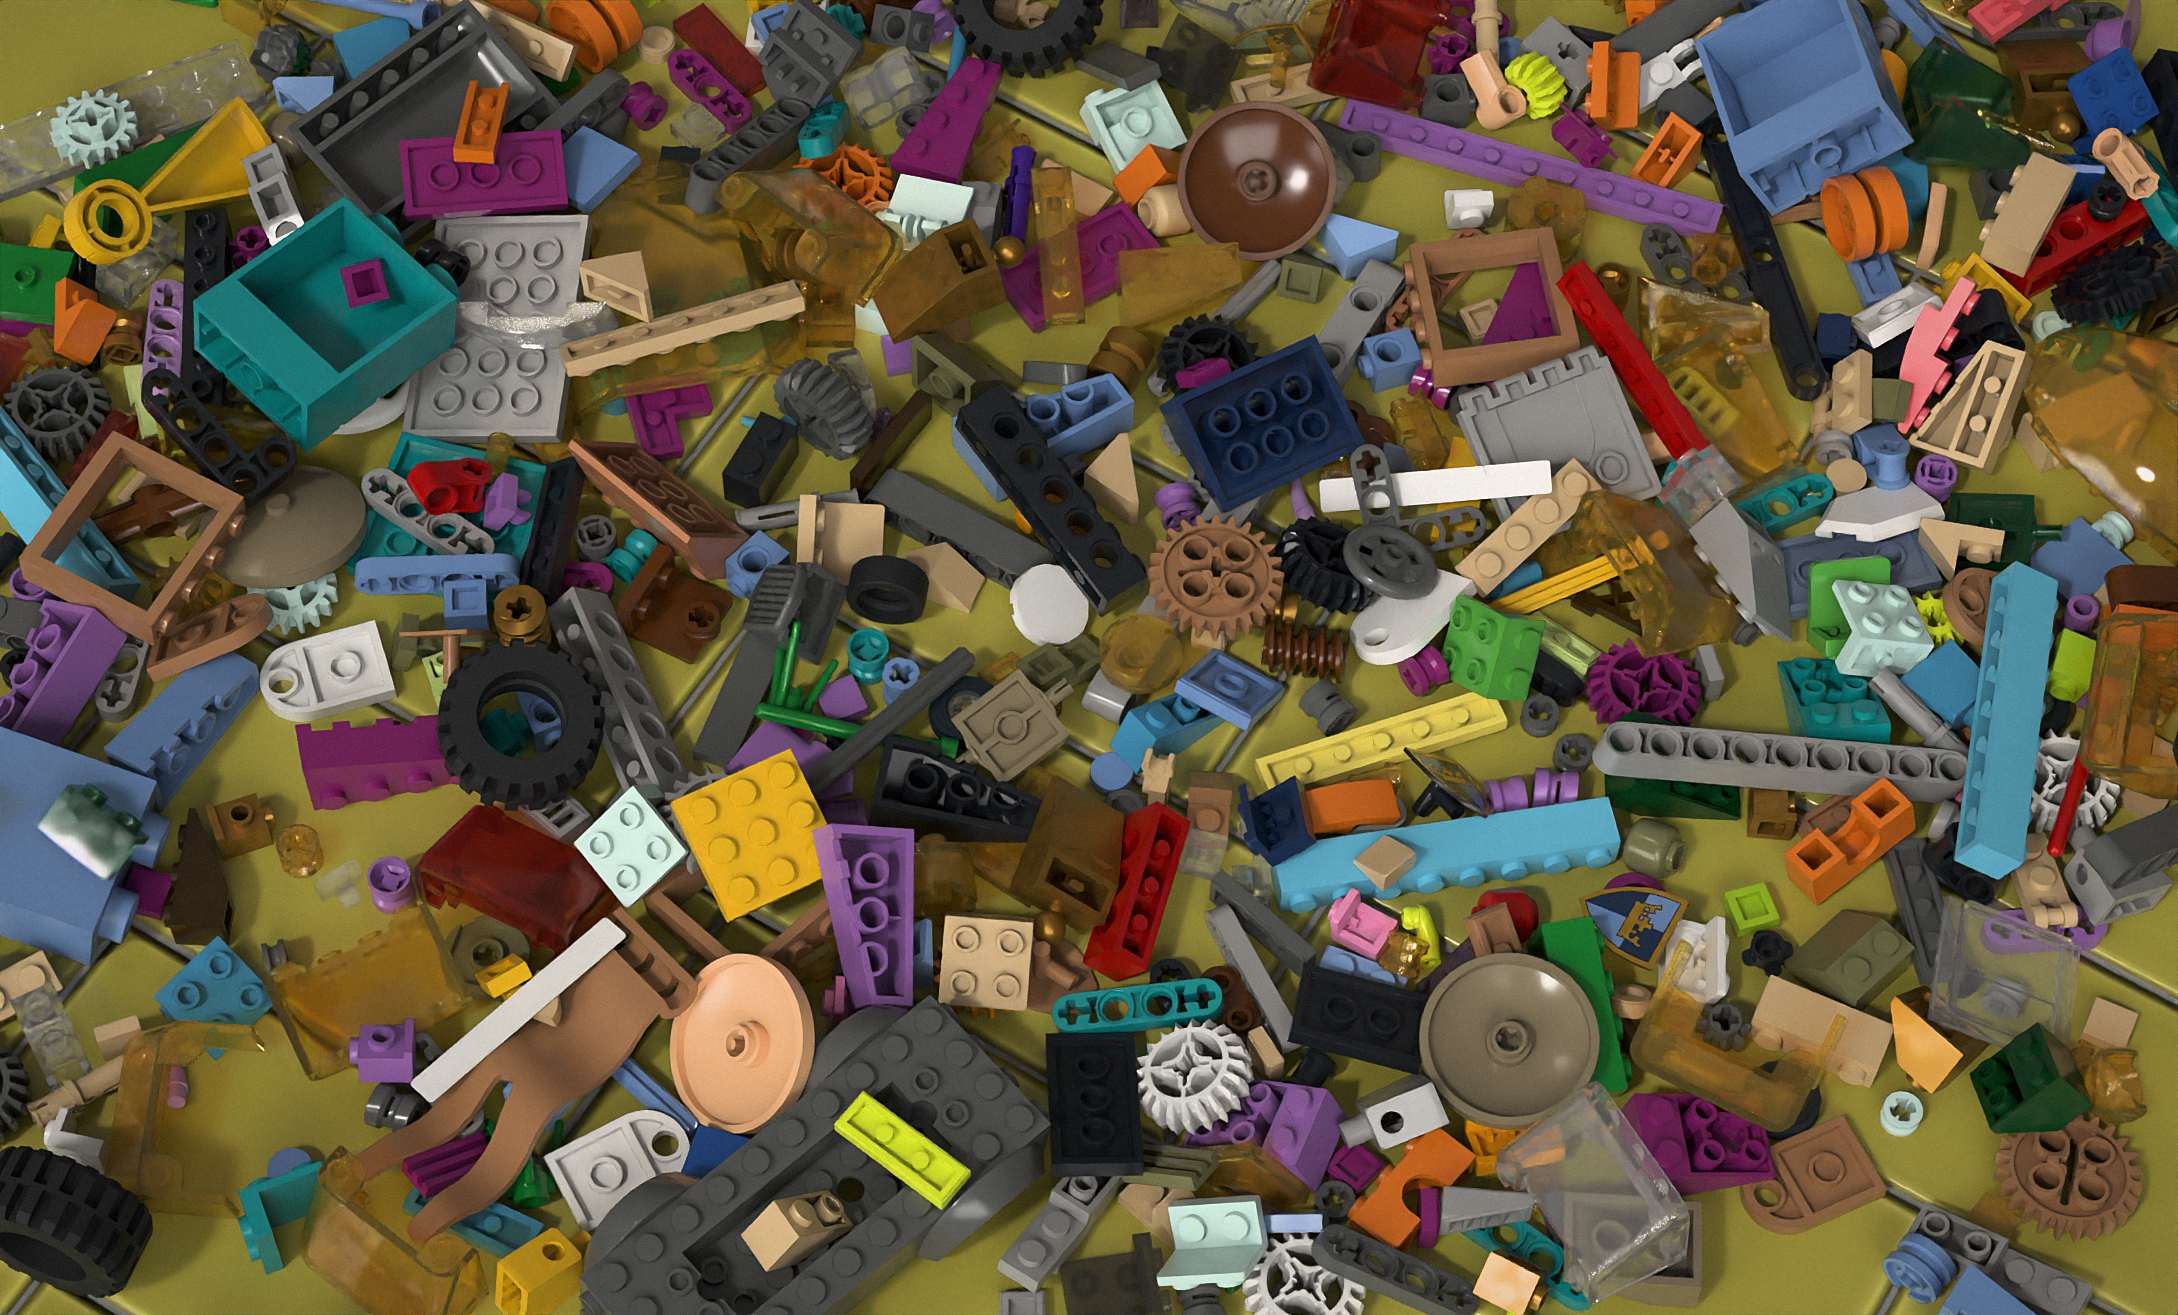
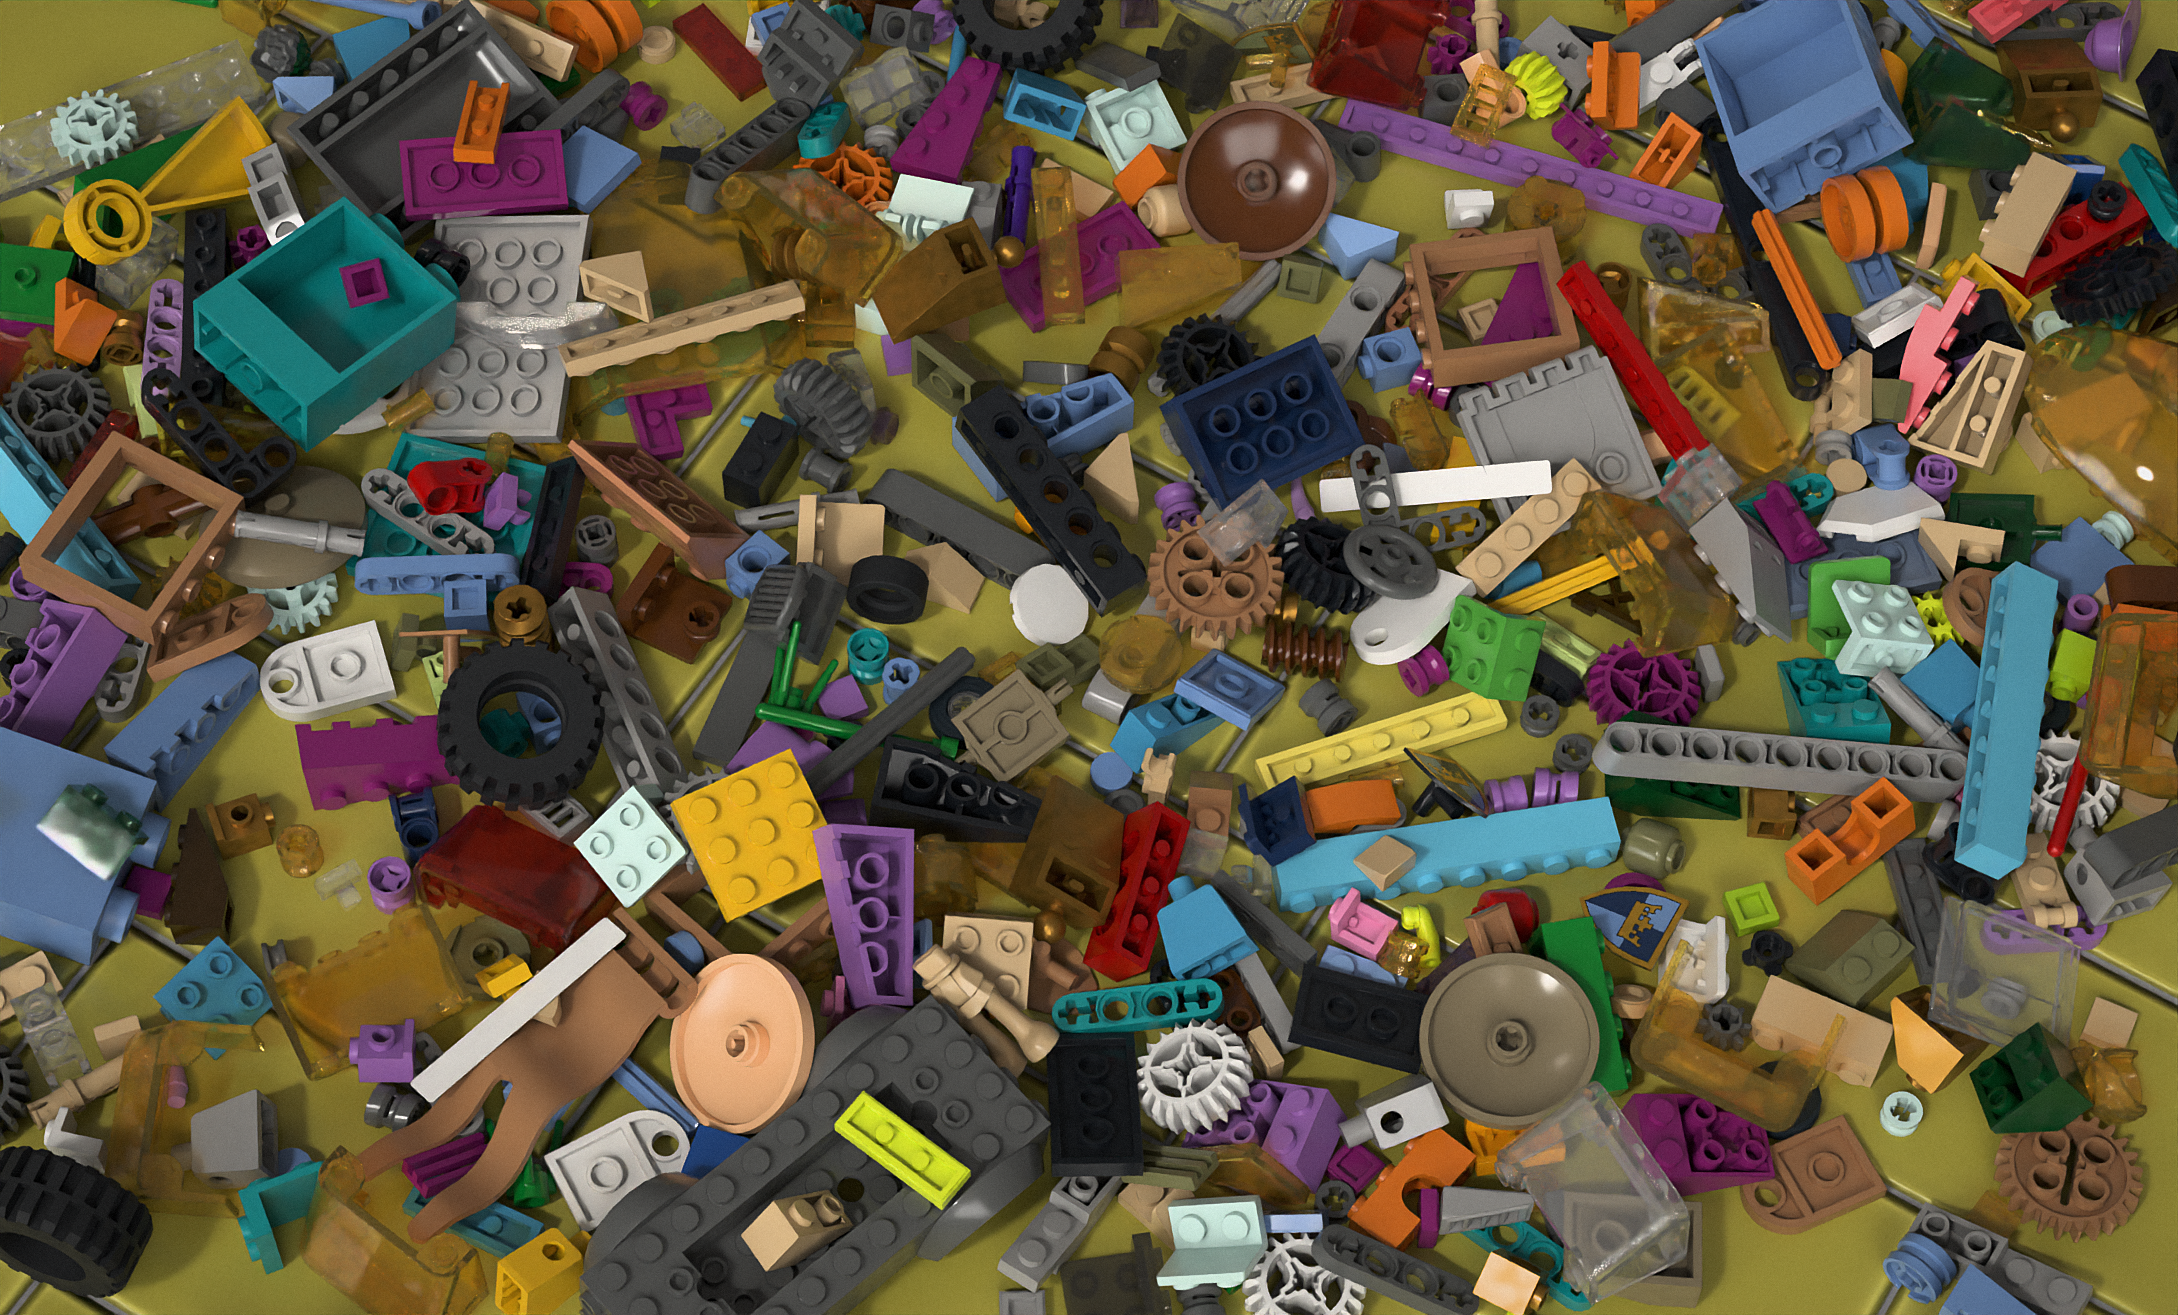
(232, 1142): none -> light grey torso
(300, 533): none -> light grey pin
(408, 411): none -> clear yellow pin
(415, 822): none -> dark blue piece
(628, 561): teal wheel -> none
(685, 951): none -> medium blue tile
(706, 76): magenta beam -> none
(825, 470): none -> dark grey bush
(882, 139): none -> light grey bush
(891, 443): dark brown tile -> none
(968, 993): none -> tan piece
(1038, 102): none -> dark azure torso
(1201, 931): none -> dark azure torso
(1202, 372): magenta tile -> none
(1244, 522): none -> clear slope
(1313, 1069): black bush -> none
(1485, 138): none -> clear yellow slope
(1789, 524): none -> magenta hinge
(1797, 289): none -> orange axle
(2111, 96): blue bracket -> none
(2126, 163): light nougat piece -> none

